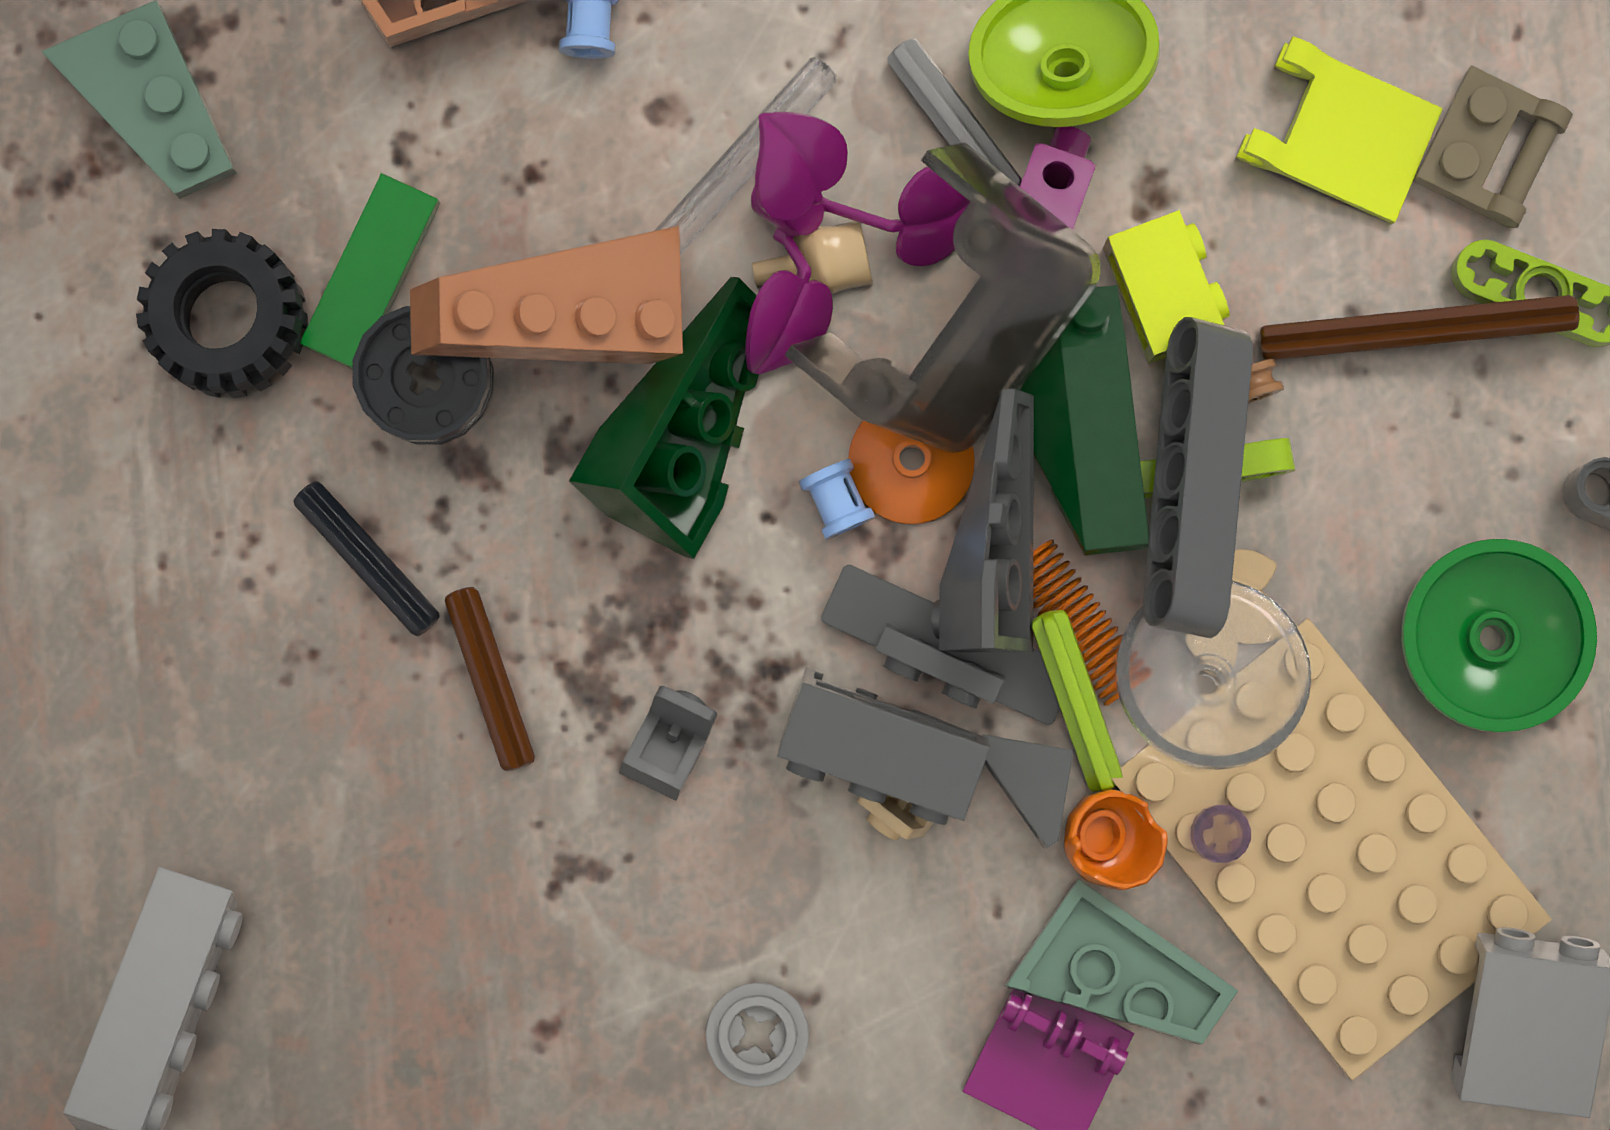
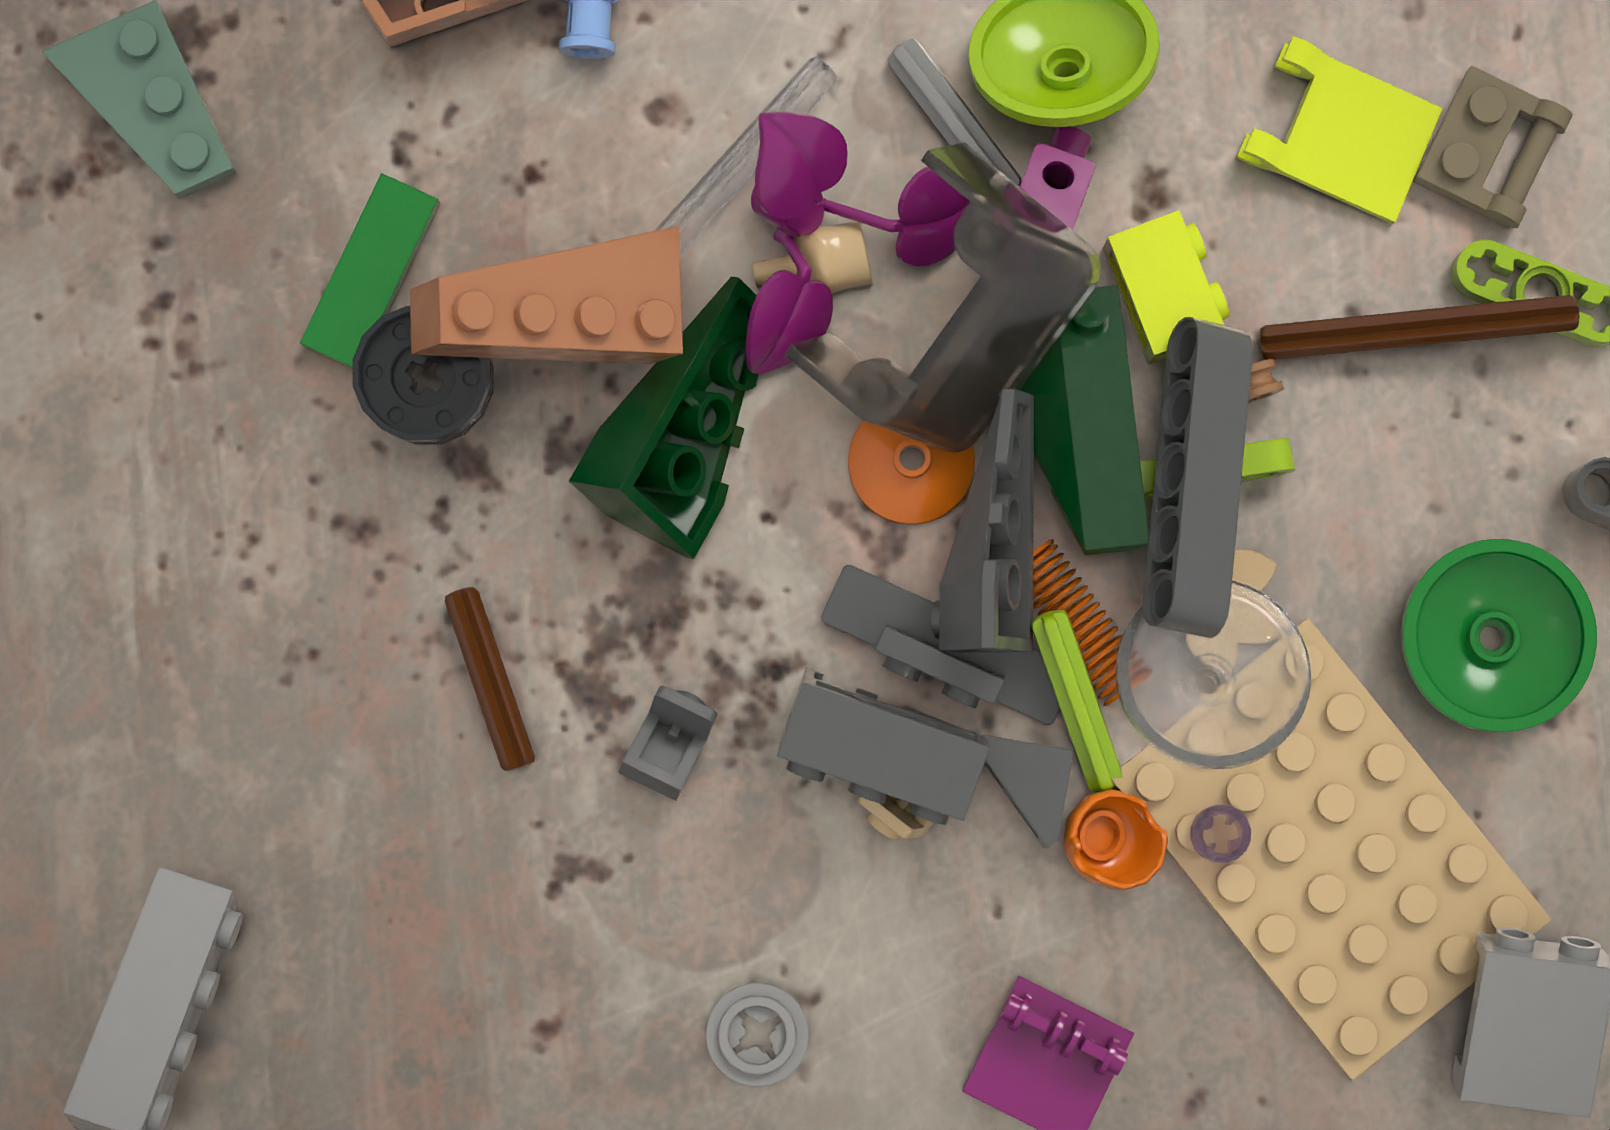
(179, 284): black tyre -> none
(366, 558): black axle -> none
(837, 498): light blue bush -> none
(1120, 969): sand green wing -> none

